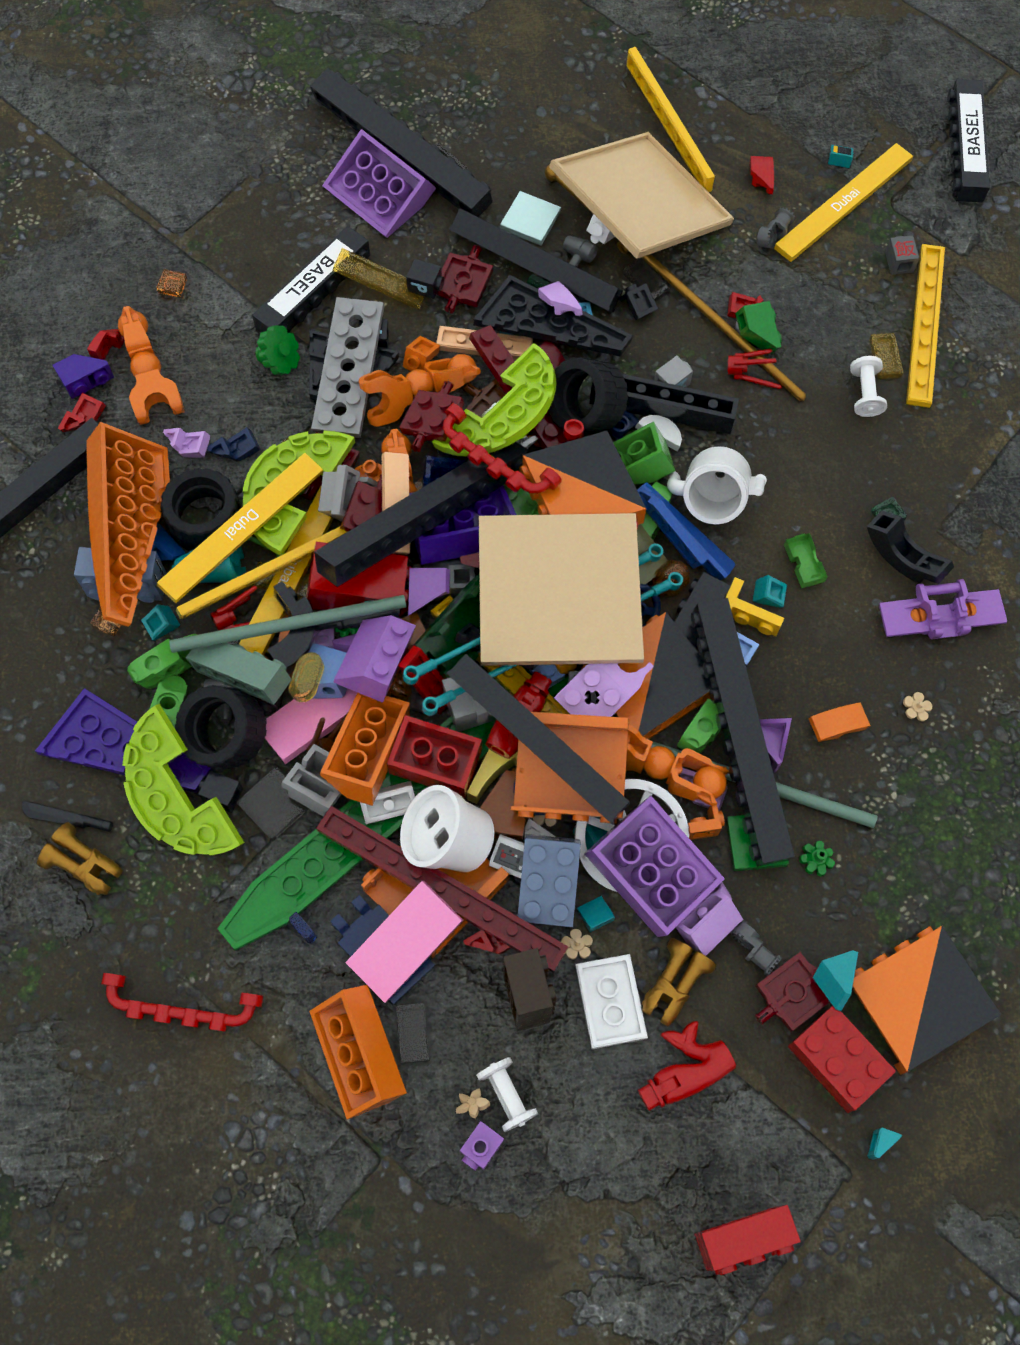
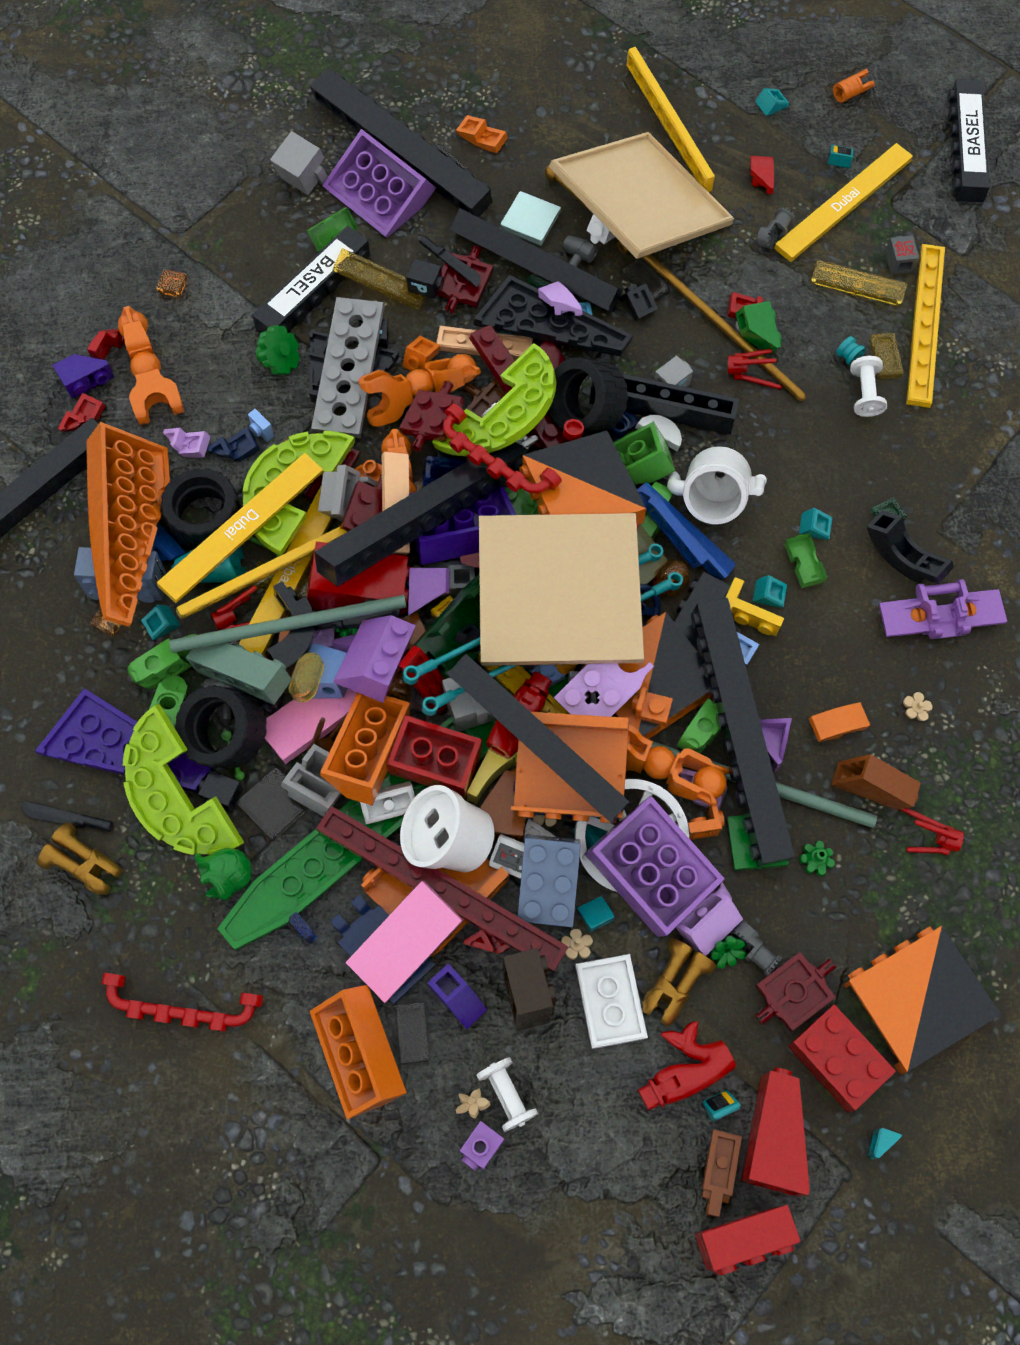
(226, 870): none -> green hair
(227, 736): none -> bright green hinge
(260, 426): none -> light blue plate
(299, 163): none -> light grey plate
(330, 227): none -> bright green piece
(457, 265): none -> black piece
(457, 996): none -> dark purple slope
(477, 133): none -> orange slope
(651, 707): none -> orange bracket
(720, 1170): none -> dark orange hinge
(721, 1105): none -> slope
(728, 951): none -> green plant
(771, 101): none -> teal slope
(776, 1138): none -> red slope
(816, 523): none -> teal slope
(836, 977): teal slope -> none
(850, 350): none -> teal wheel
(851, 86): none -> orange hinge
(859, 283): none -> clear yellow tile
(876, 781): none -> dark orange slope
(946, 836): none -> red plant

